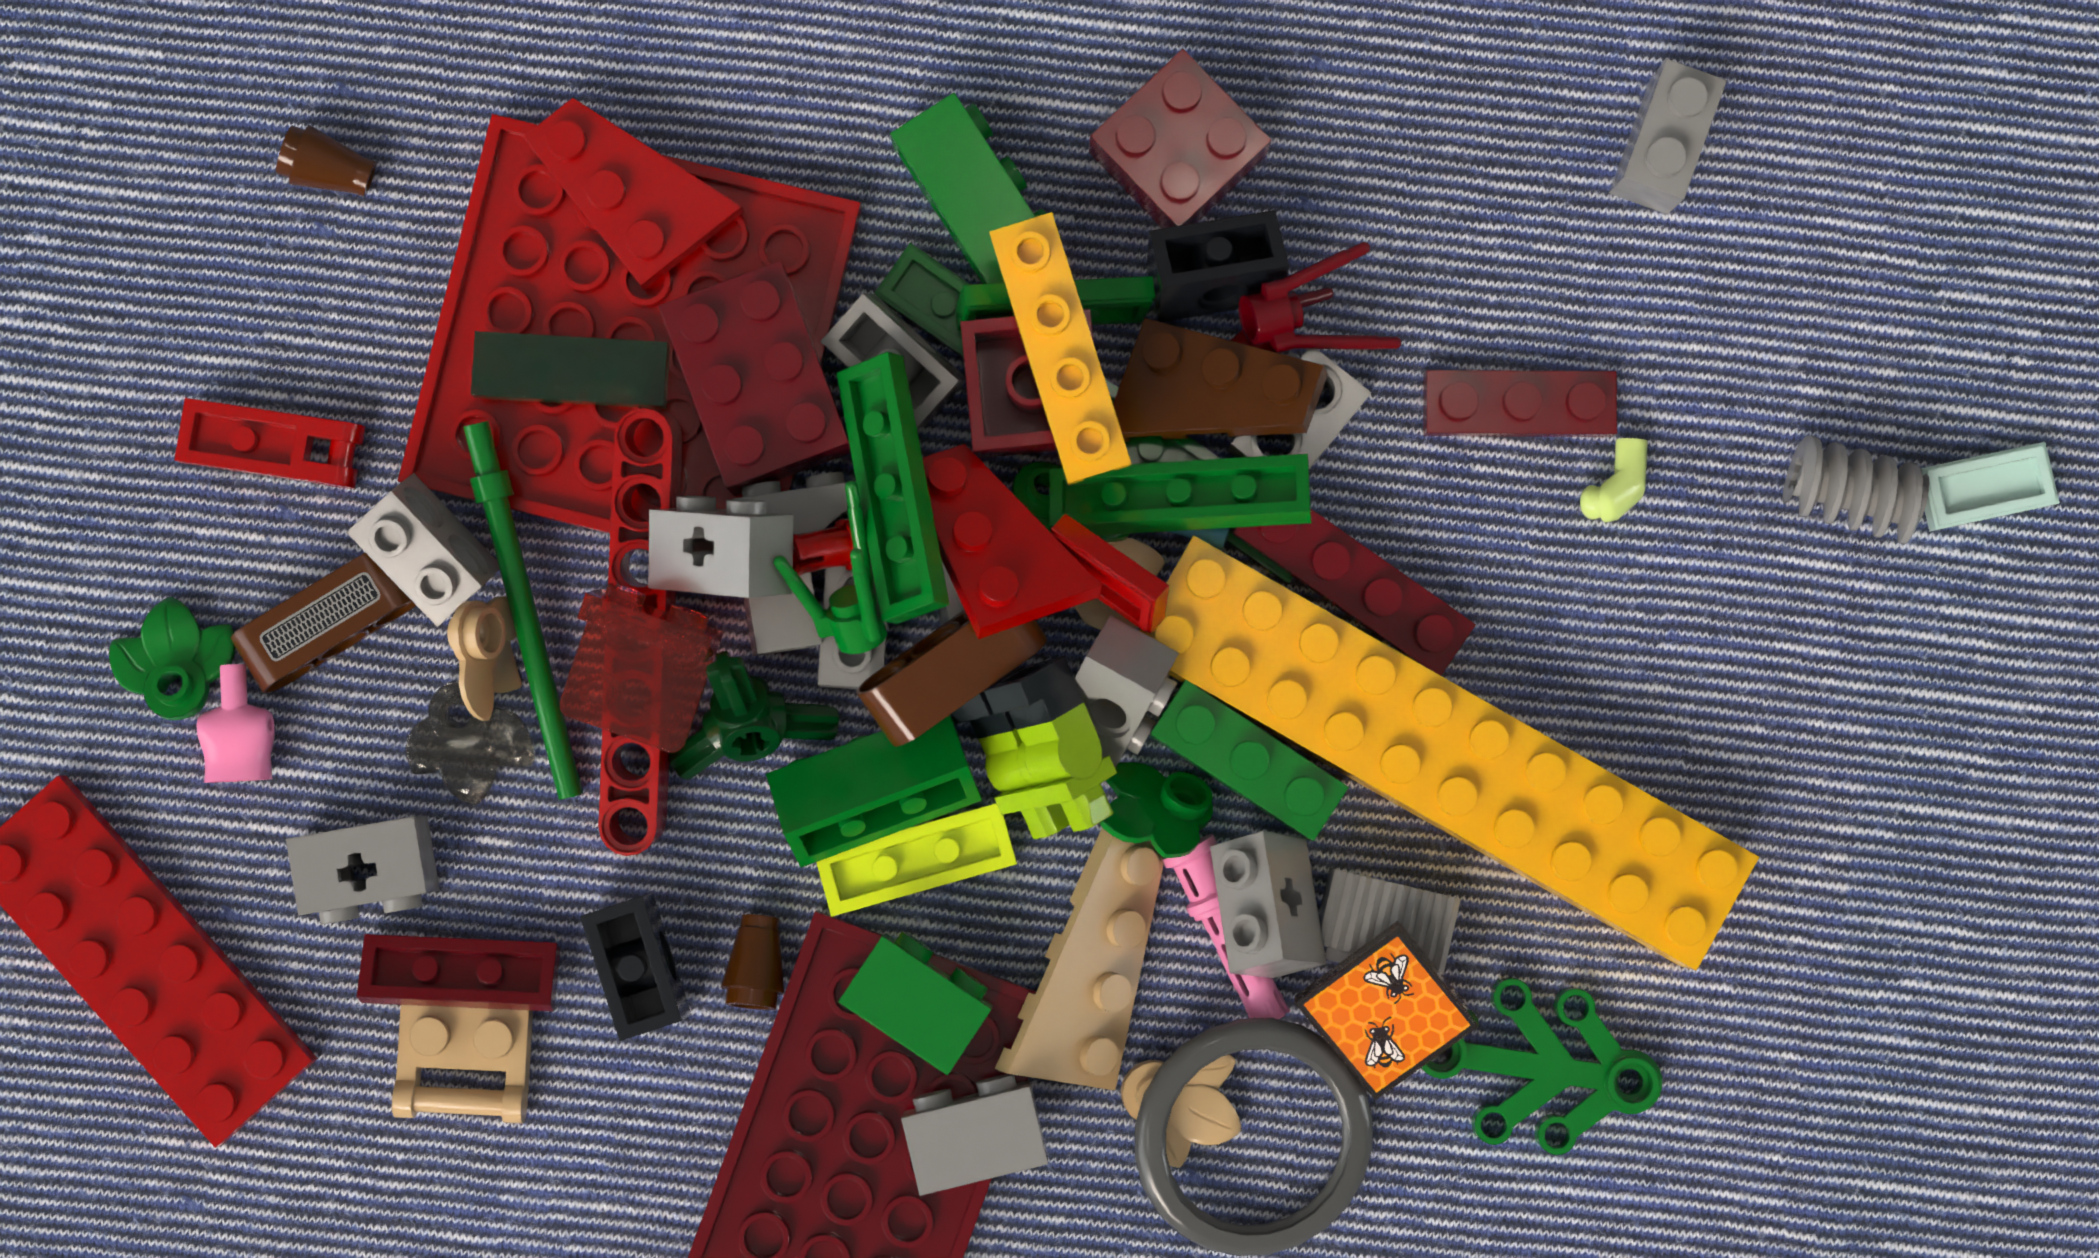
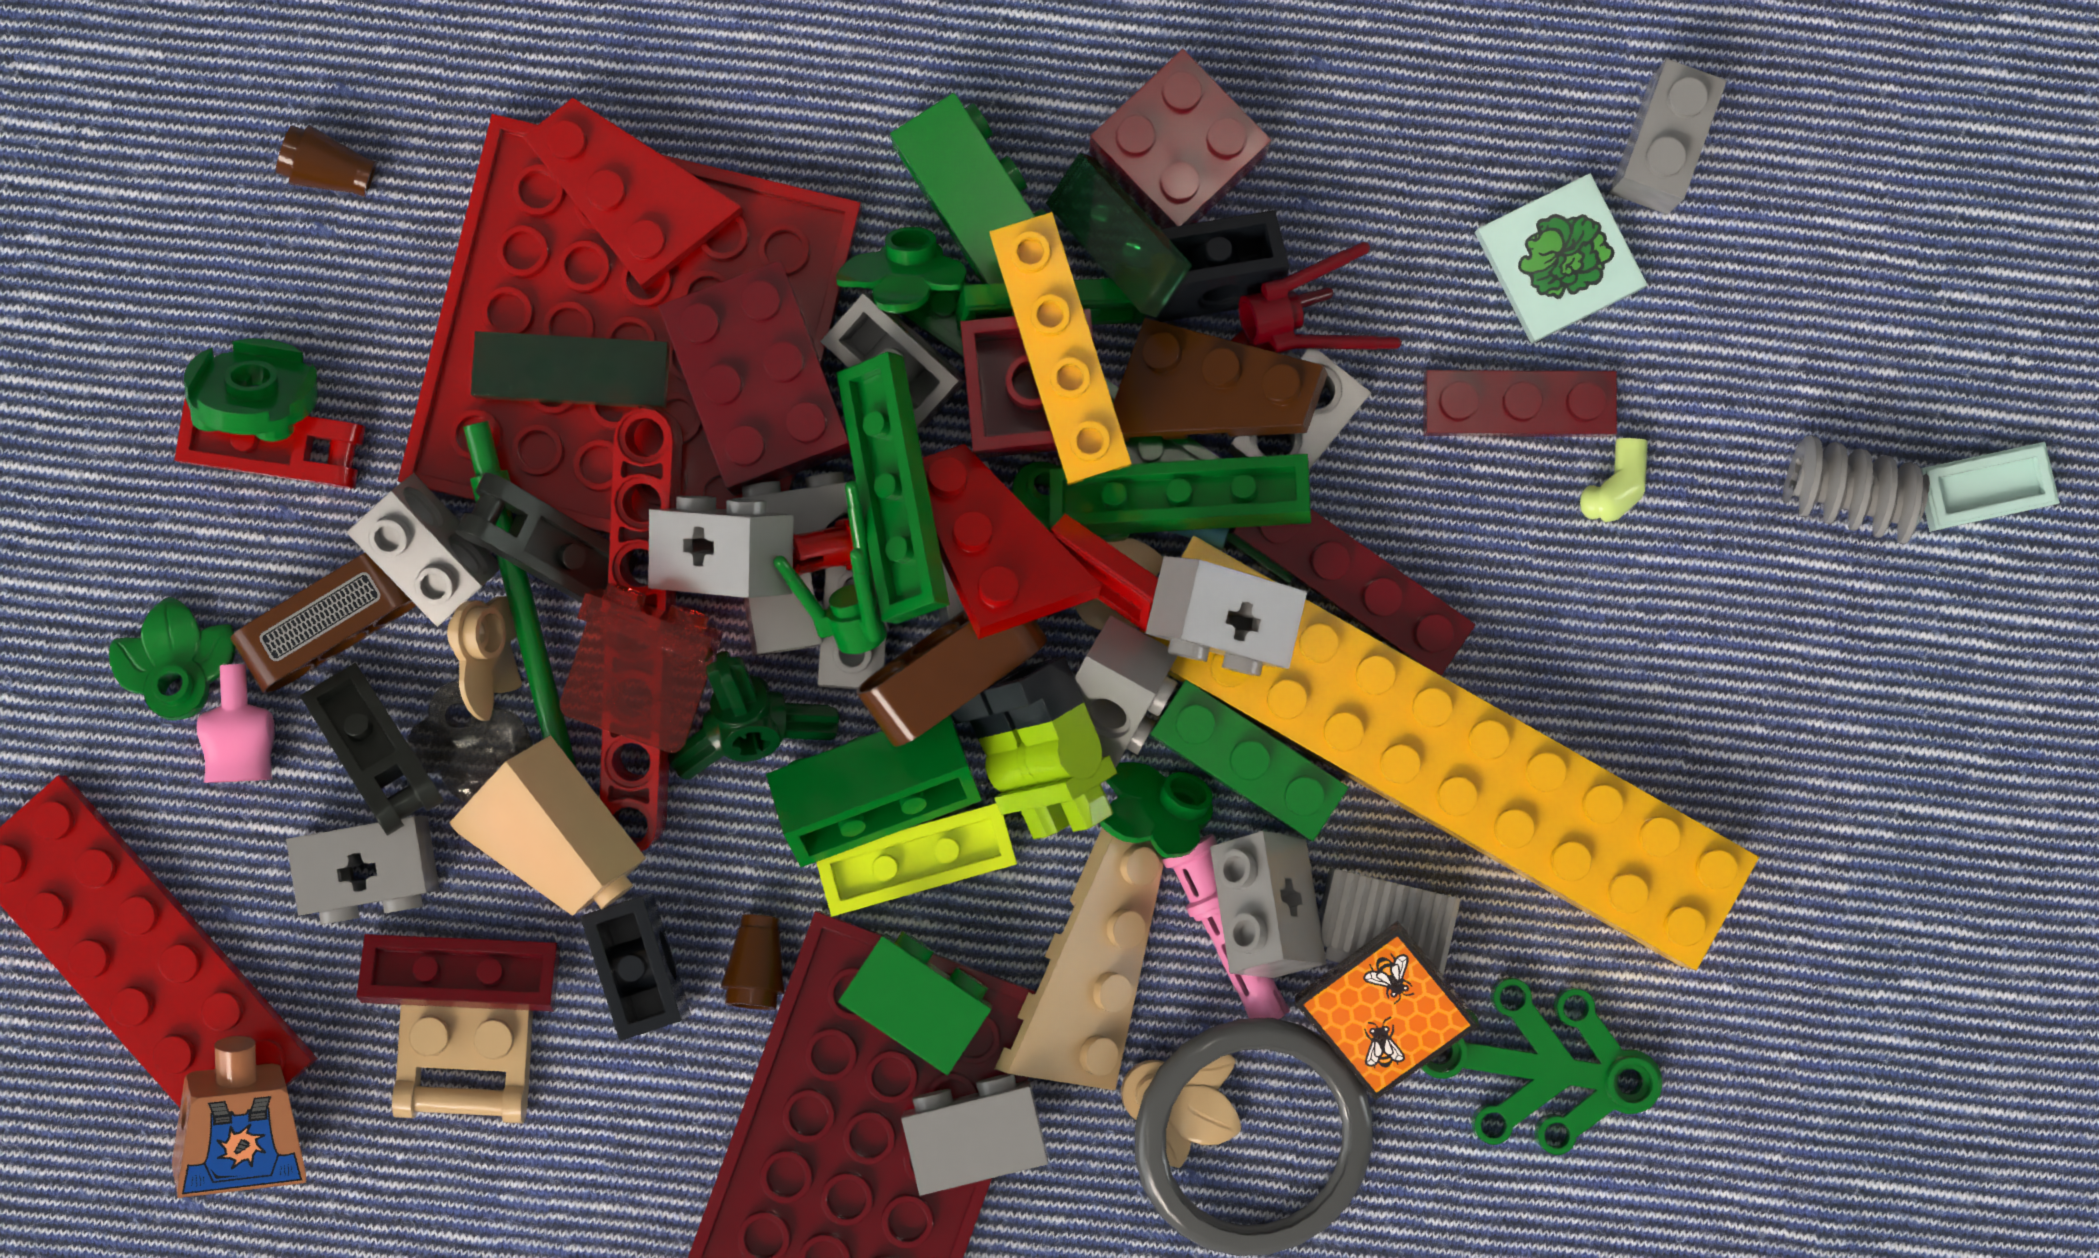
(222, 393): none -> green plate
(235, 1126): none -> torso
(370, 746): none -> pearl dark grey plate
(539, 539): none -> pearl dark grey plate
(551, 830): none -> tan slope
(903, 270): none -> green plate
(1118, 235): none -> clear green tile
(1225, 613): none -> light grey brick
(1560, 258): none -> light aqua tile

